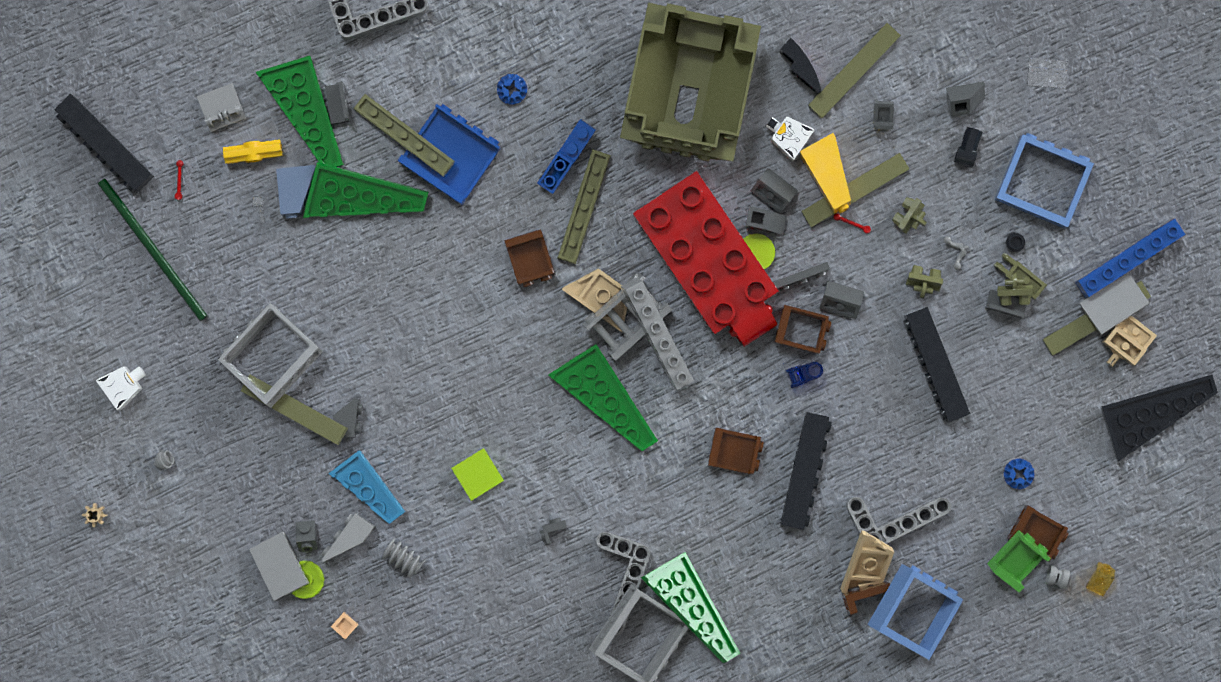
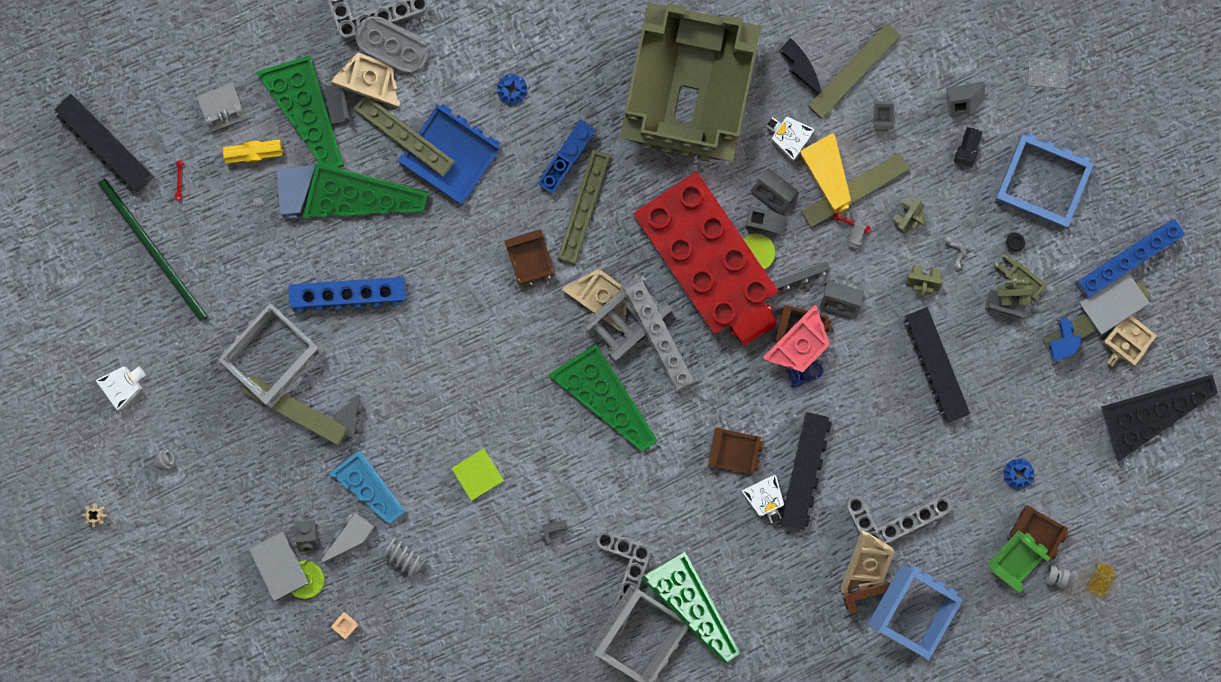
(298, 291): none -> blue brick
(368, 78): none -> tan wing
(391, 44): none -> light grey tile
(765, 498): none -> white torso
(801, 343): none -> coral wing
(856, 235): none -> light grey pin
(1068, 344): none -> blue brick

